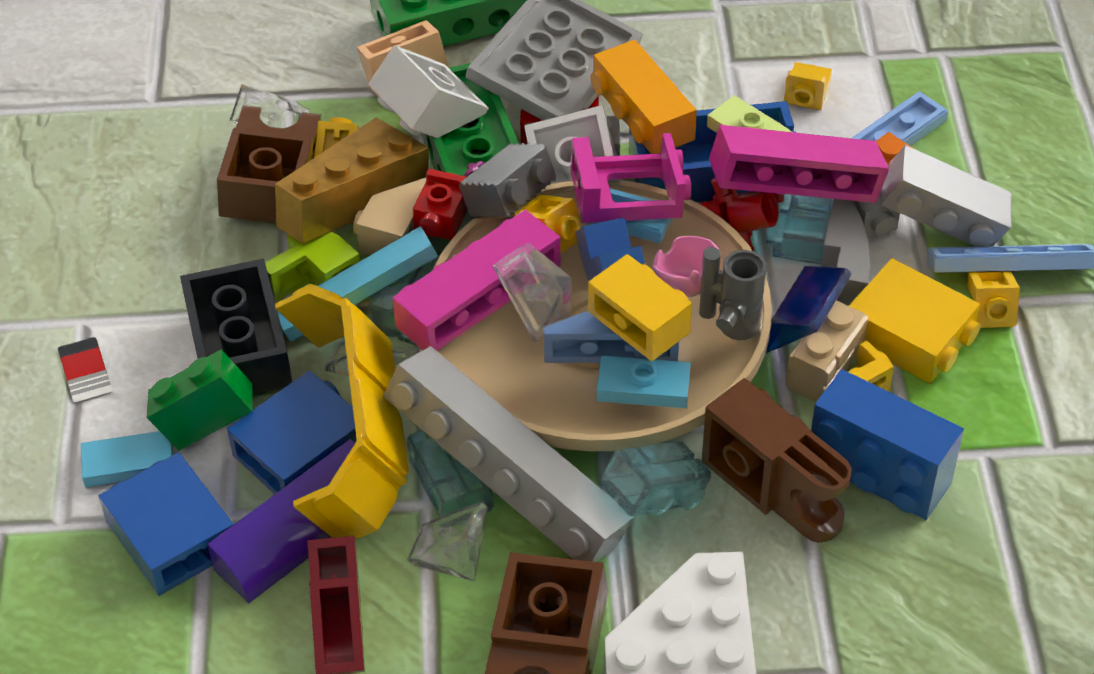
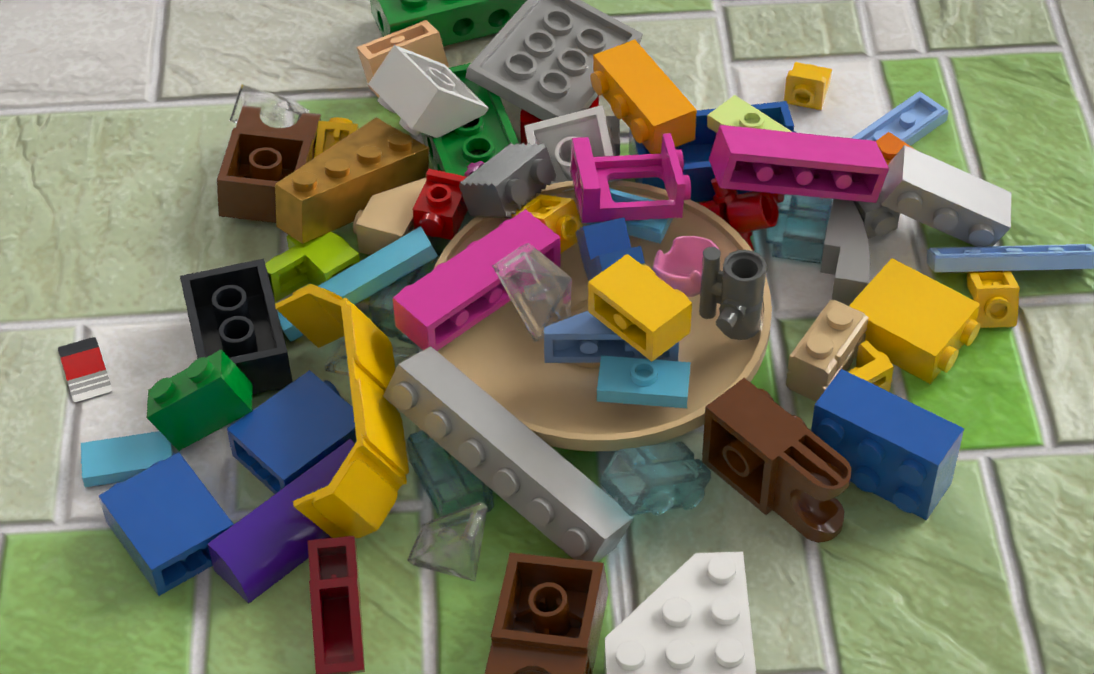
(806, 304): clear blue slope -> none

